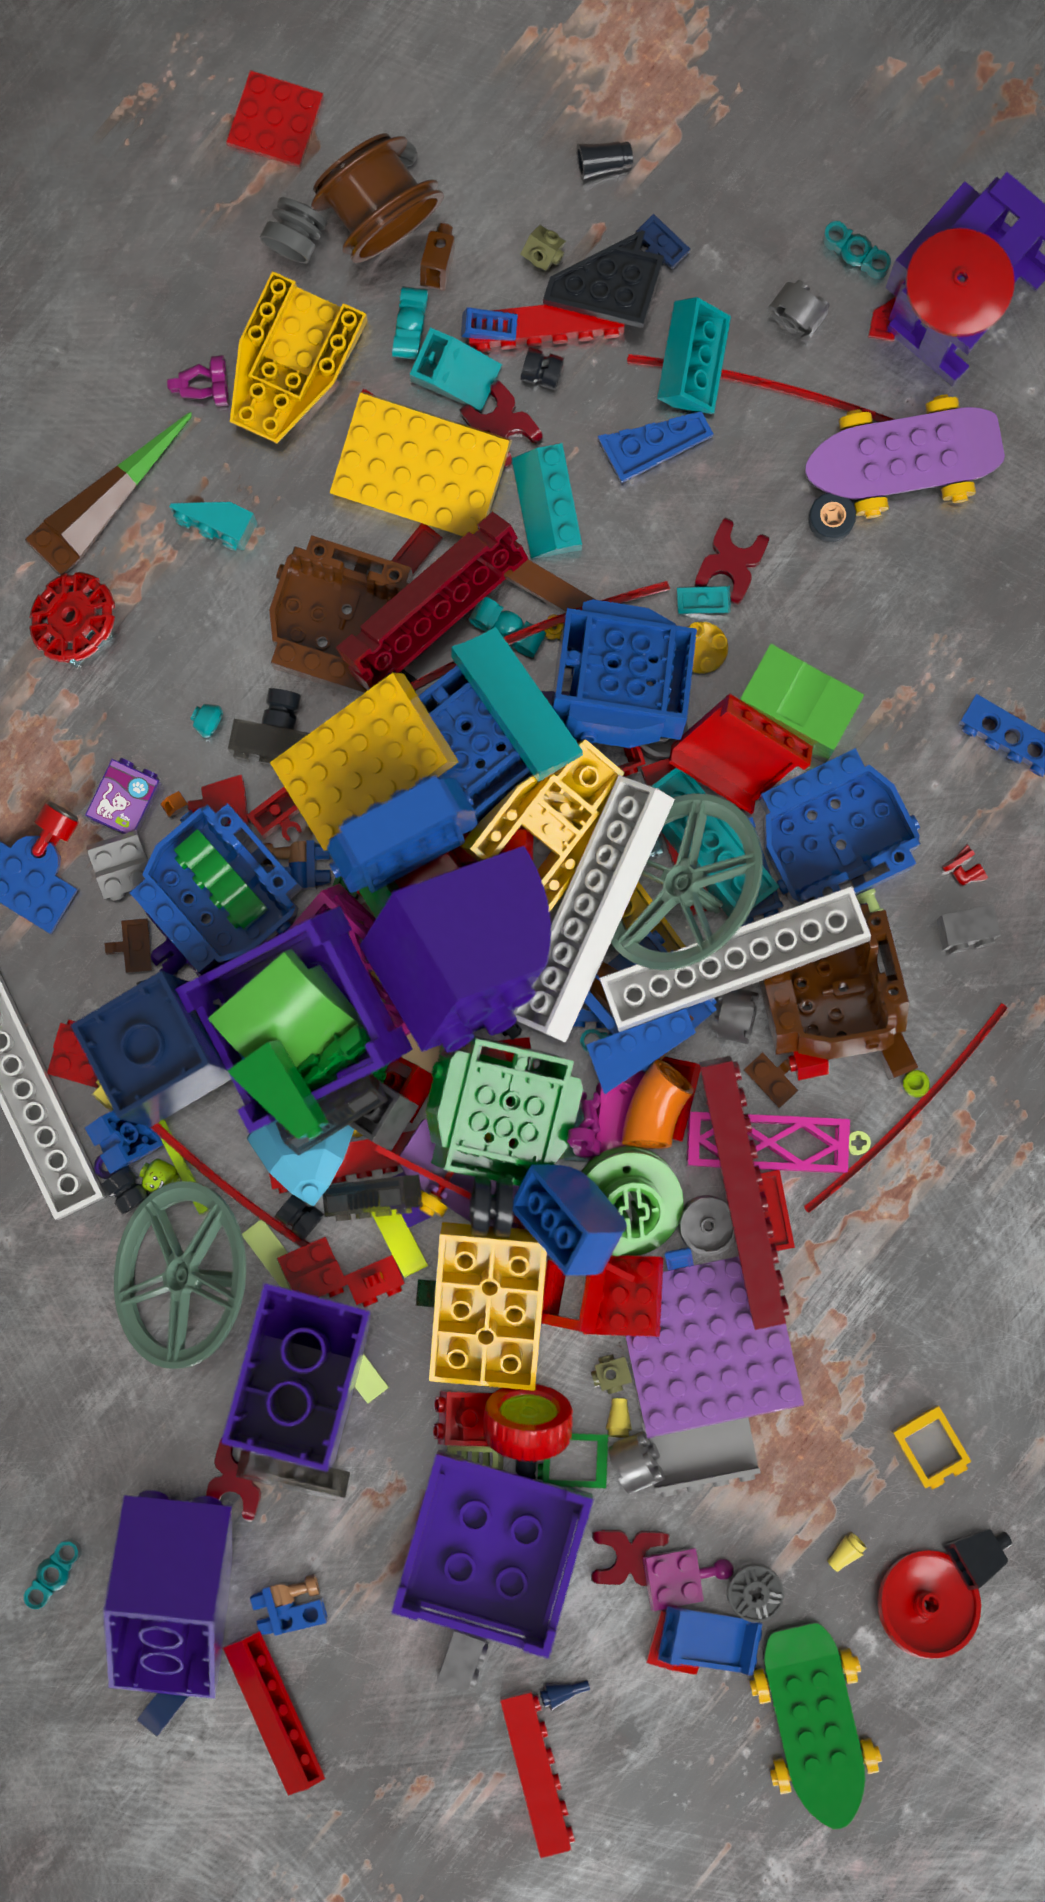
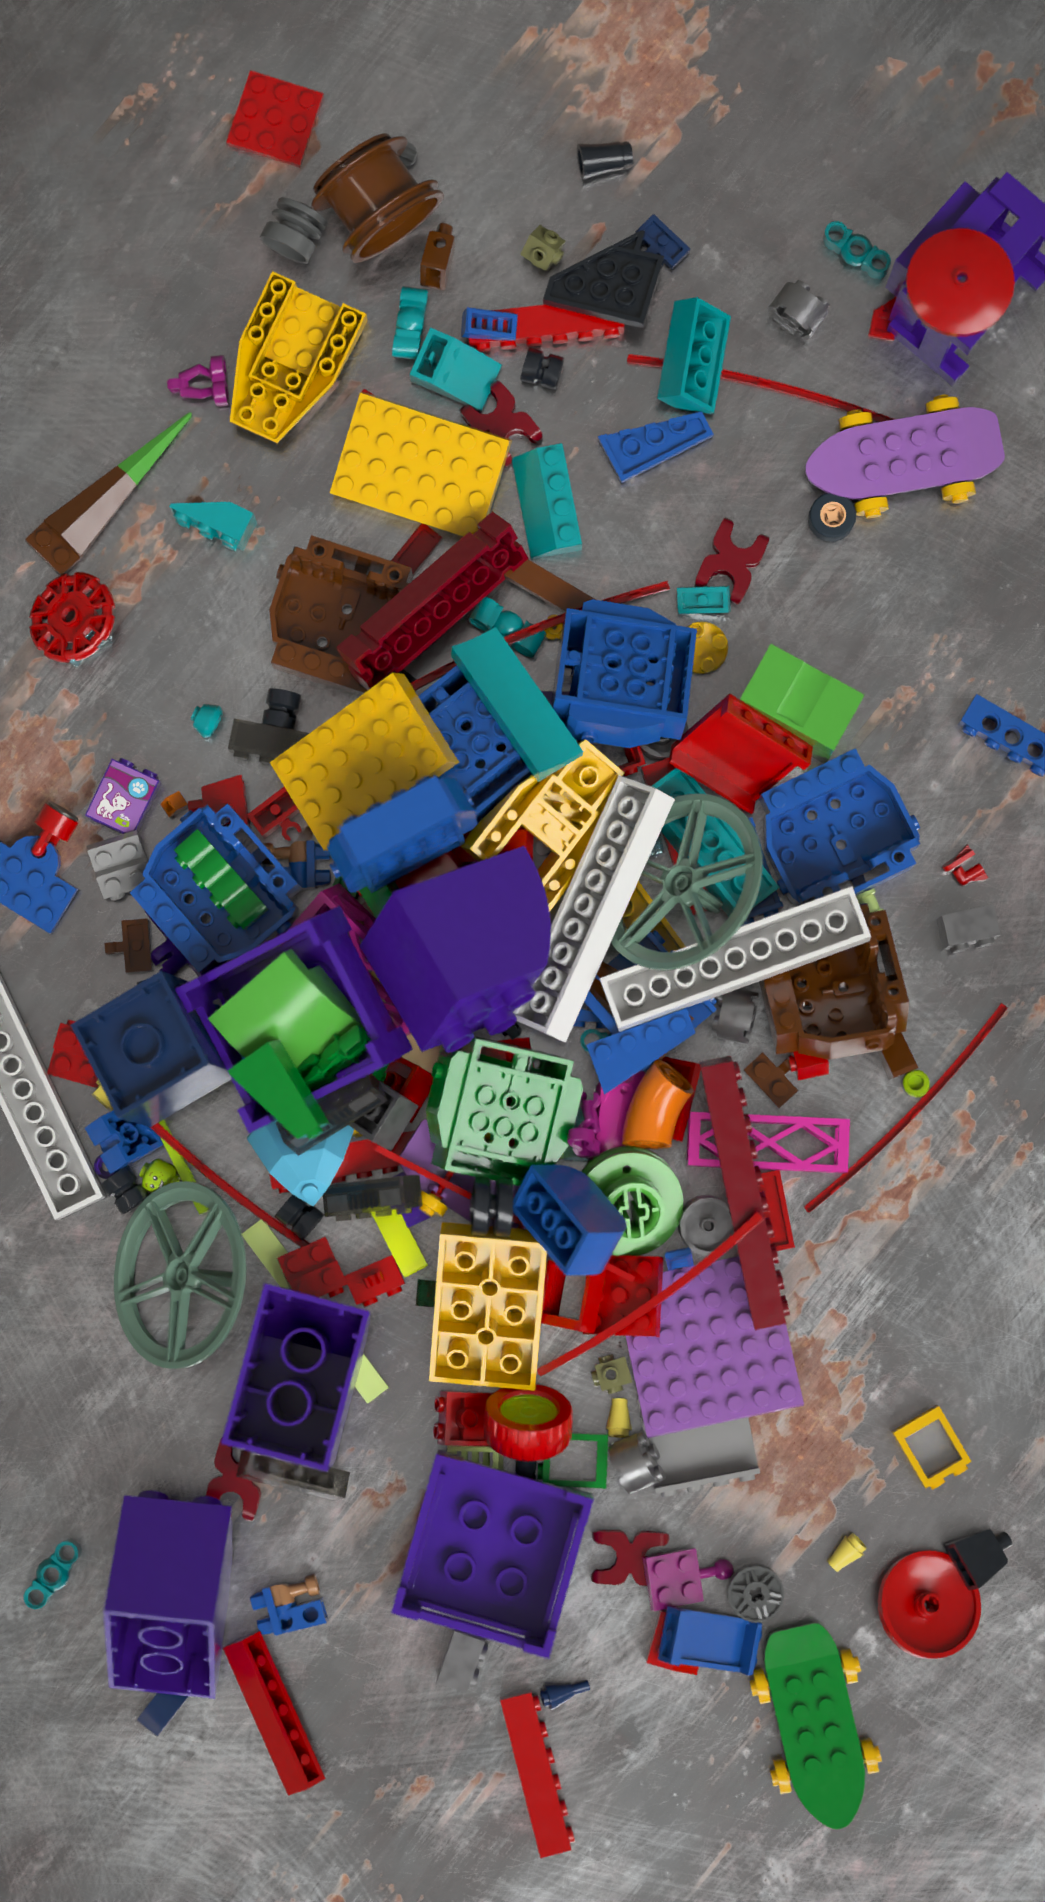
(655, 1301): none -> red piece
(862, 1136): yellowish green bush -> none

